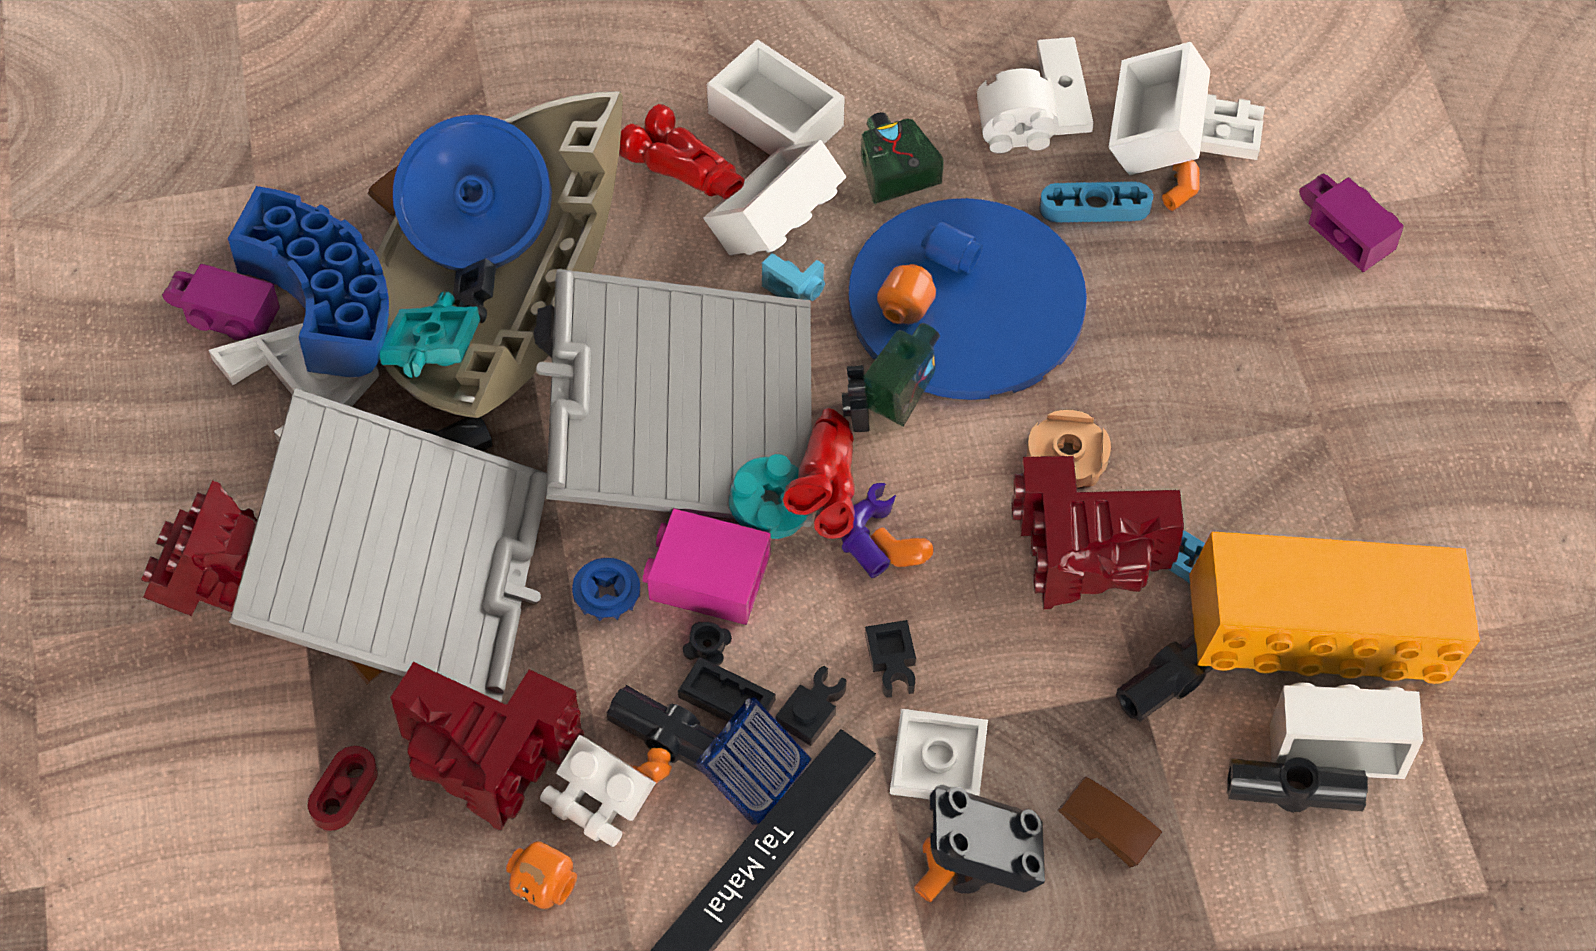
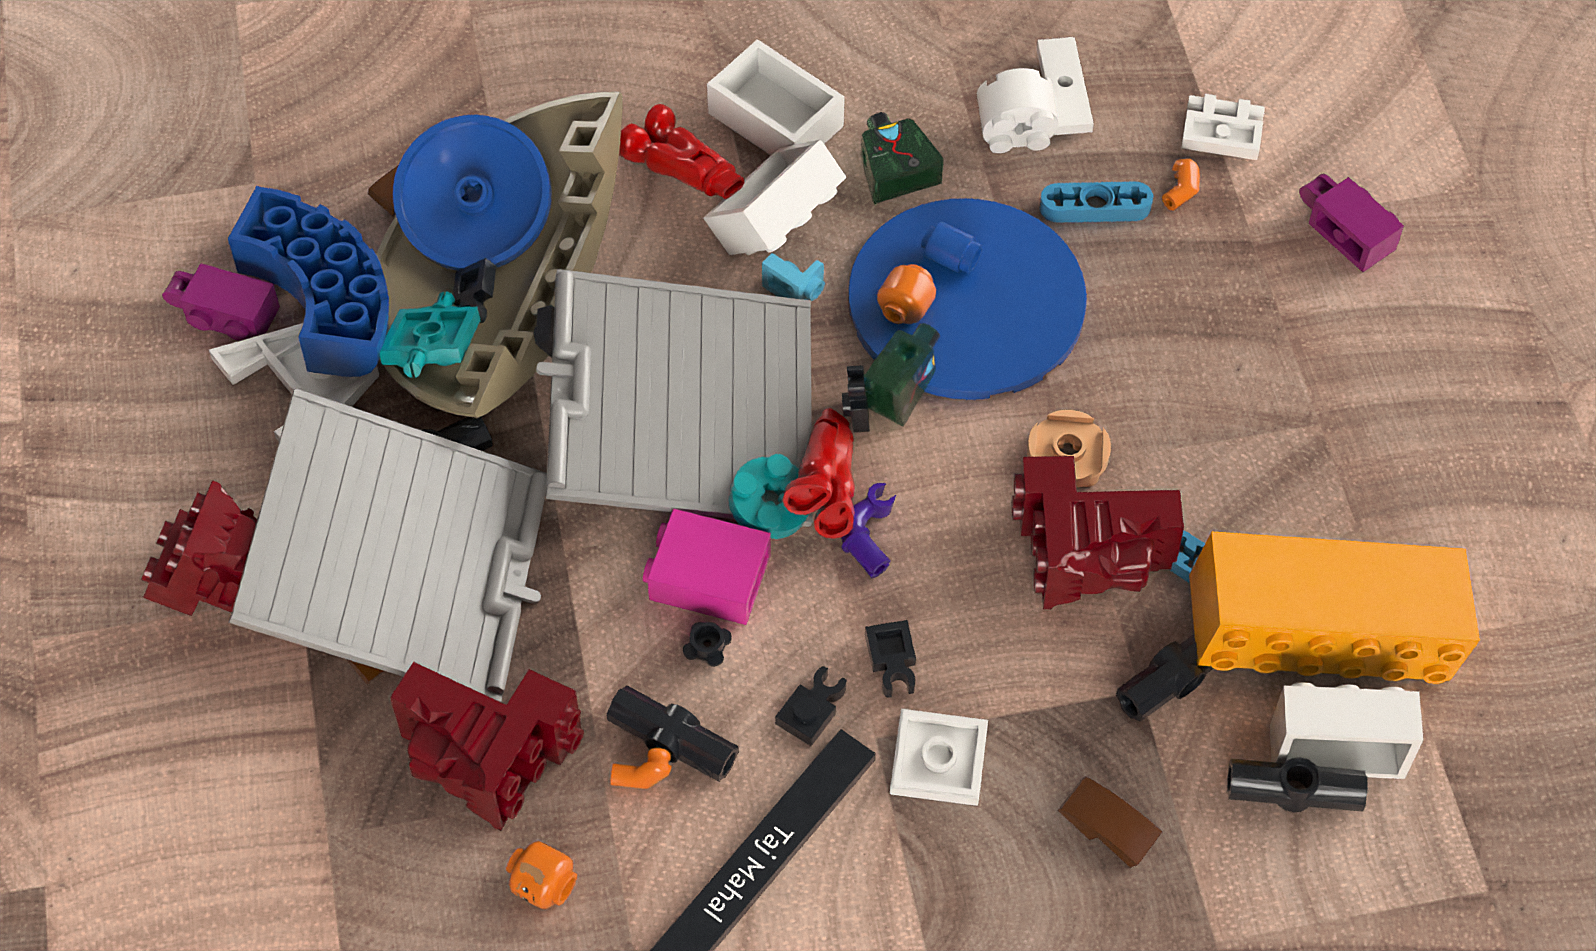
(340, 790): dark red plate -> none
(605, 779): white plate -> none
(606, 572): blue gear -> none
(721, 690): black plate -> none
(753, 761): clear blue tile -> none
(903, 552): orange arm -> none
(934, 879): orange arm -> none
(986, 841): black shield -> none
(1159, 109): white piece -> none

